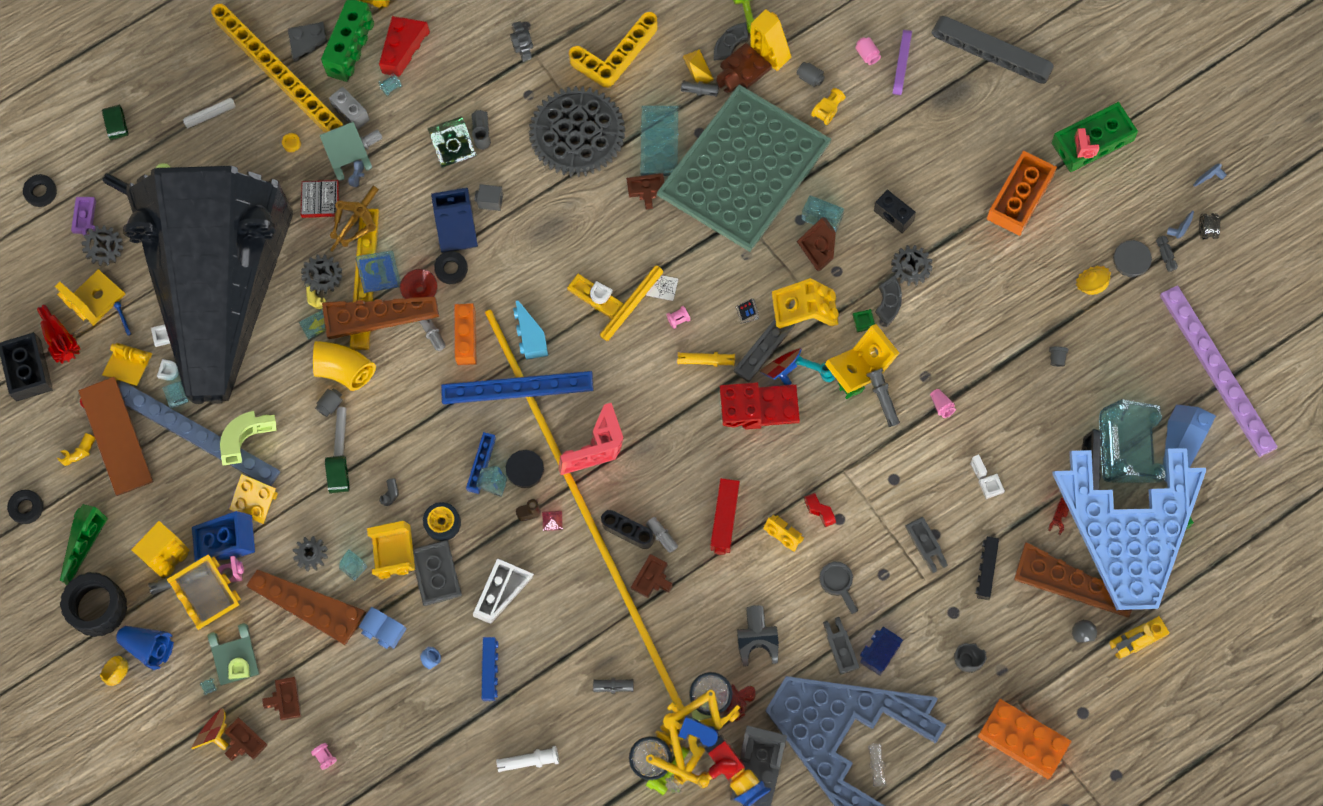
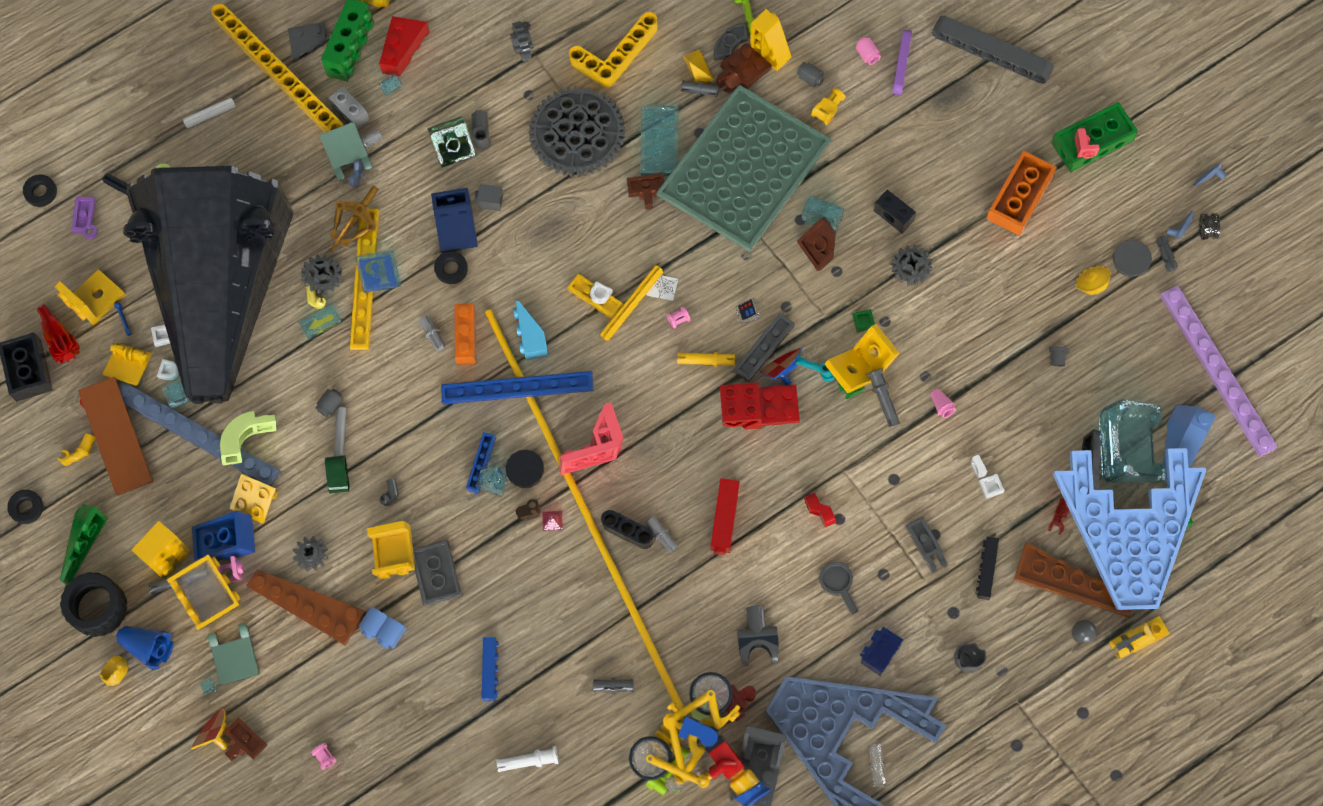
(108, 241): dark grey gear -> none
(115, 122): dark green beam -> none
(238, 669): yellowish green tile -> none
(284, 699): copper hinge -> none
(291, 142): yellow tile -> none
(319, 198): light grey tile -> none
(342, 365): yellow brick -> none
(352, 565): clear light blue brick -> none
(360, 316): dark orange wing -> none
(416, 279): clear red dish -> none
(430, 657): medium blue tile -> none
(432, 518): wheel -> none
(500, 590): white wedge -> none
(651, 577): copper hinge -> none
(776, 527): yellow hinge -> none
(811, 301): yellow bracket -> none
(841, 648): dark grey hinge -> none
(891, 300): dark grey tile -> none
(1024, 739): orange brick -> none

